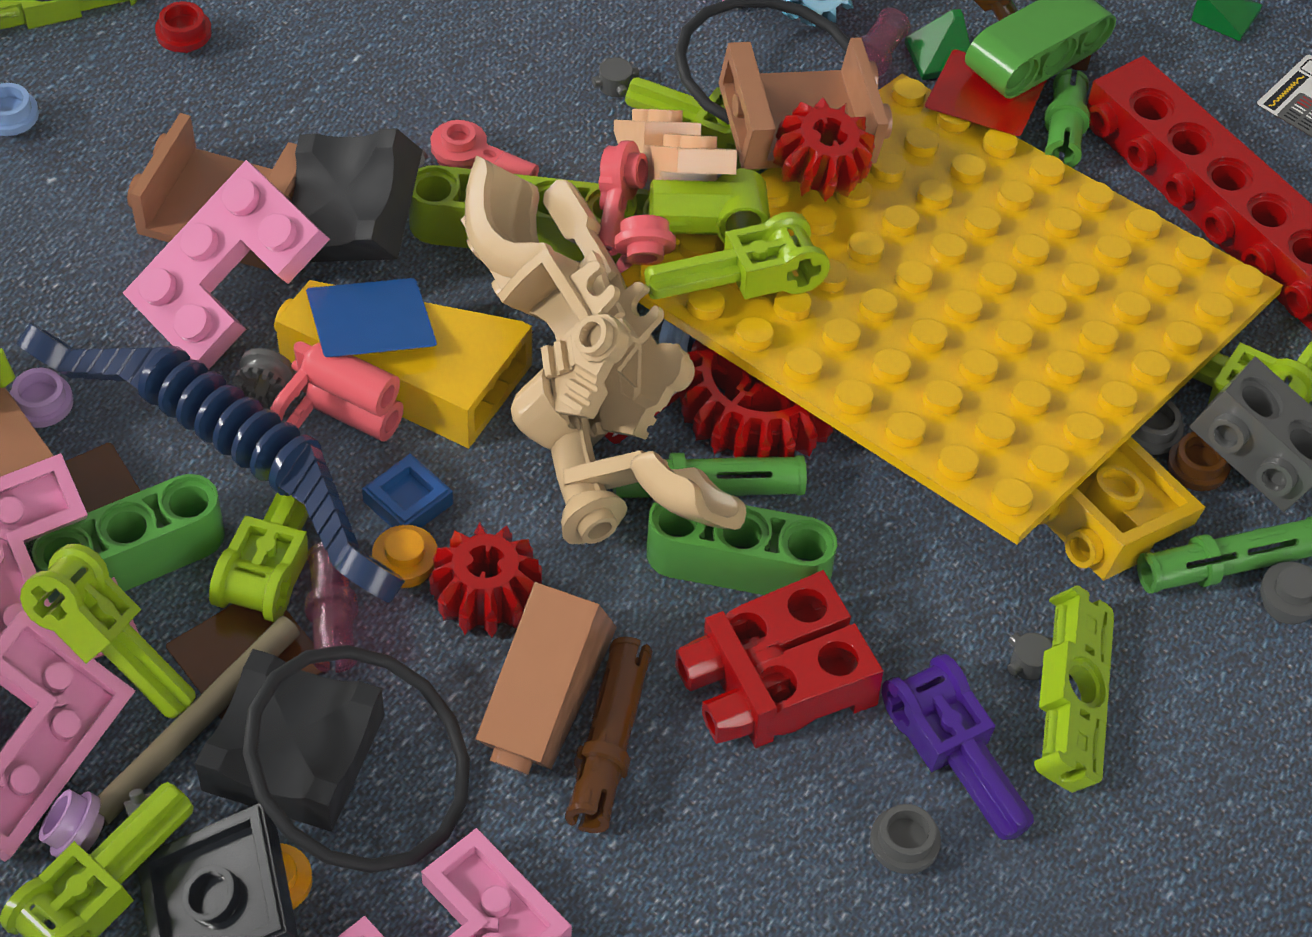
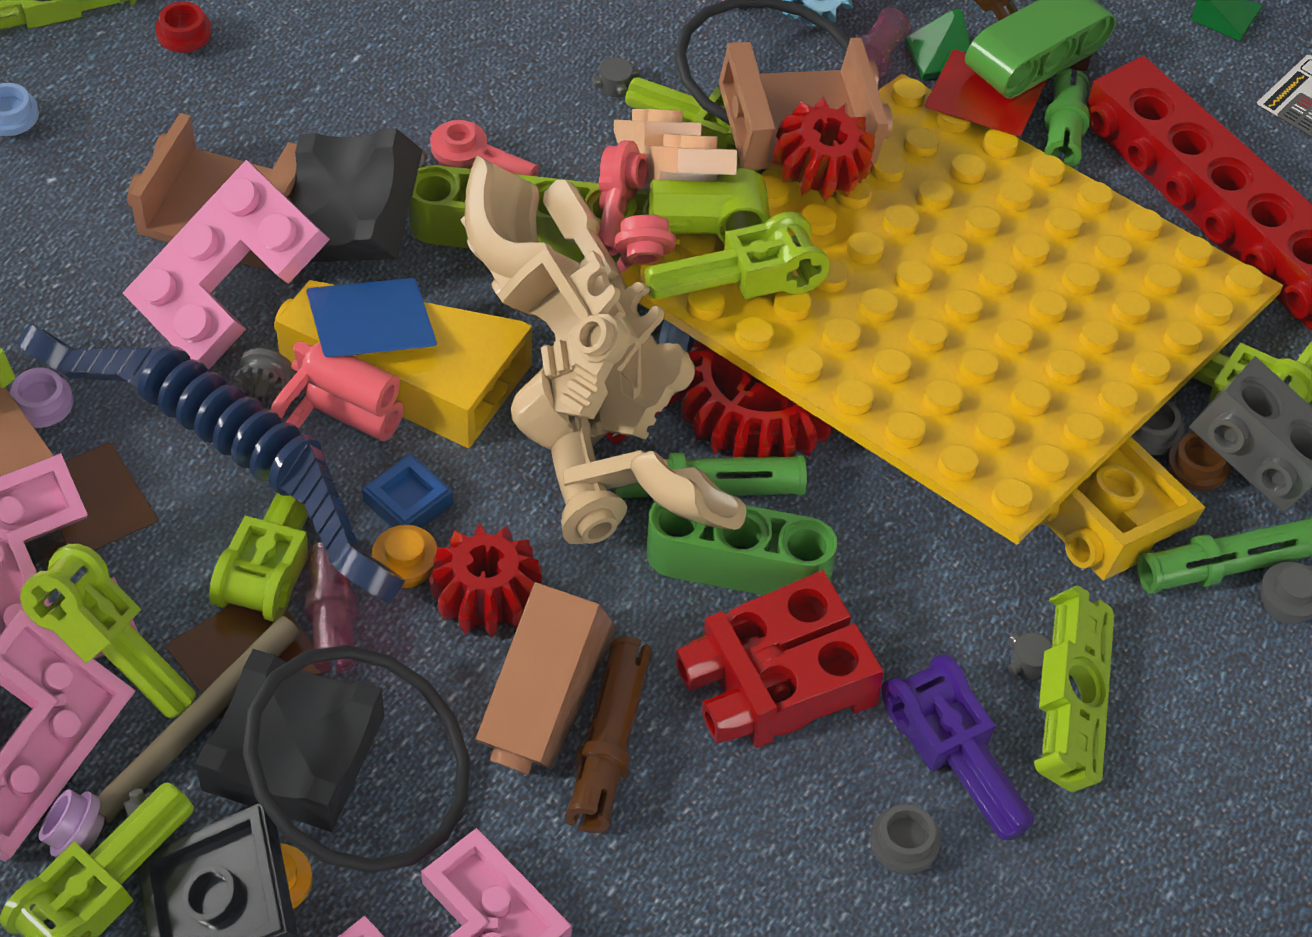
(156, 523): bright green beam -> none

